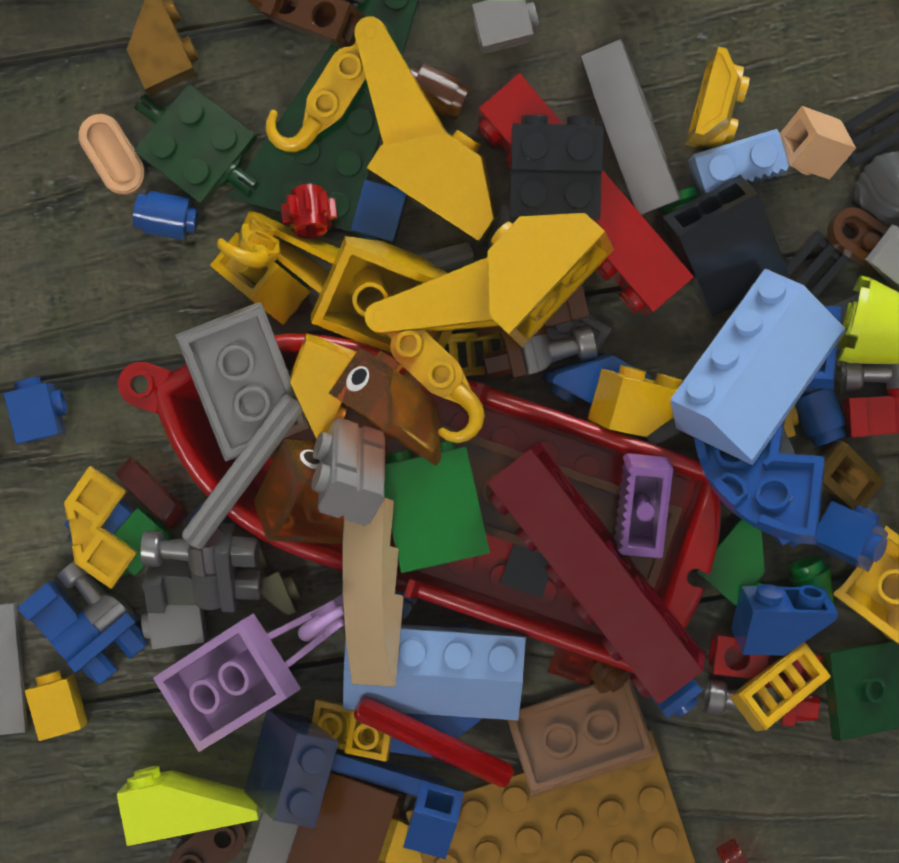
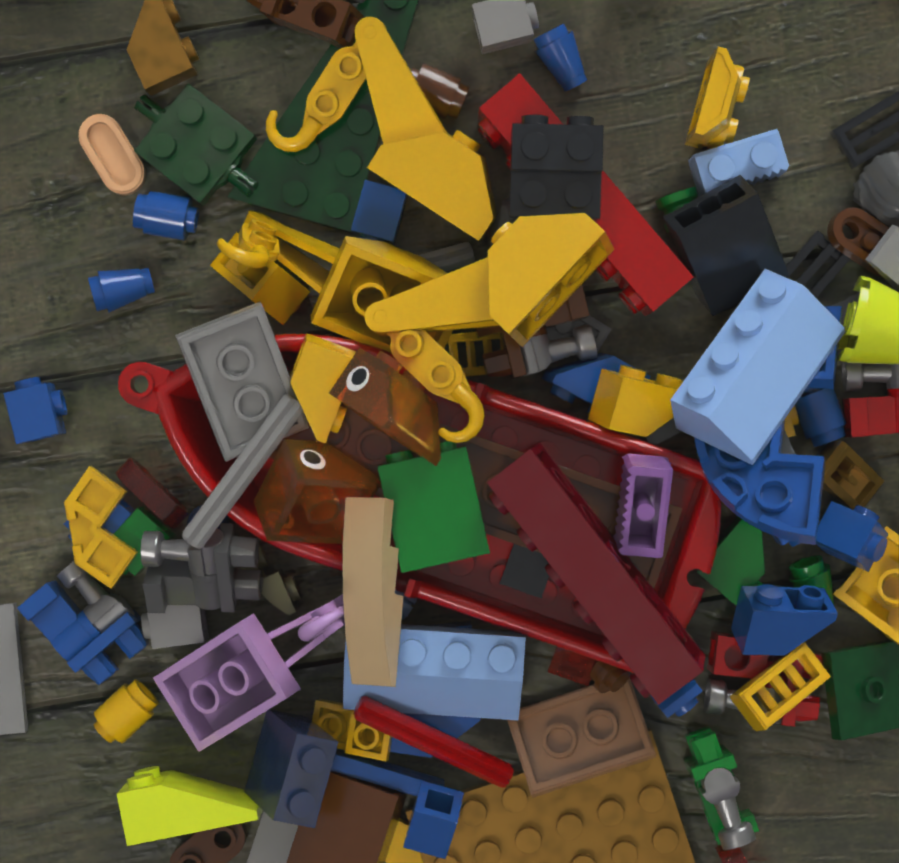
(56, 705): yellow brick -> none
(120, 287): none -> blue cone
(125, 712): none -> yellow brick
(309, 211): red gear -> none
(350, 471): light grey brick -> none
(561, 56): none -> blue cone
(630, 127): light grey slope -> none
(717, 788): none -> hips
(816, 143): light nougat brick -> none

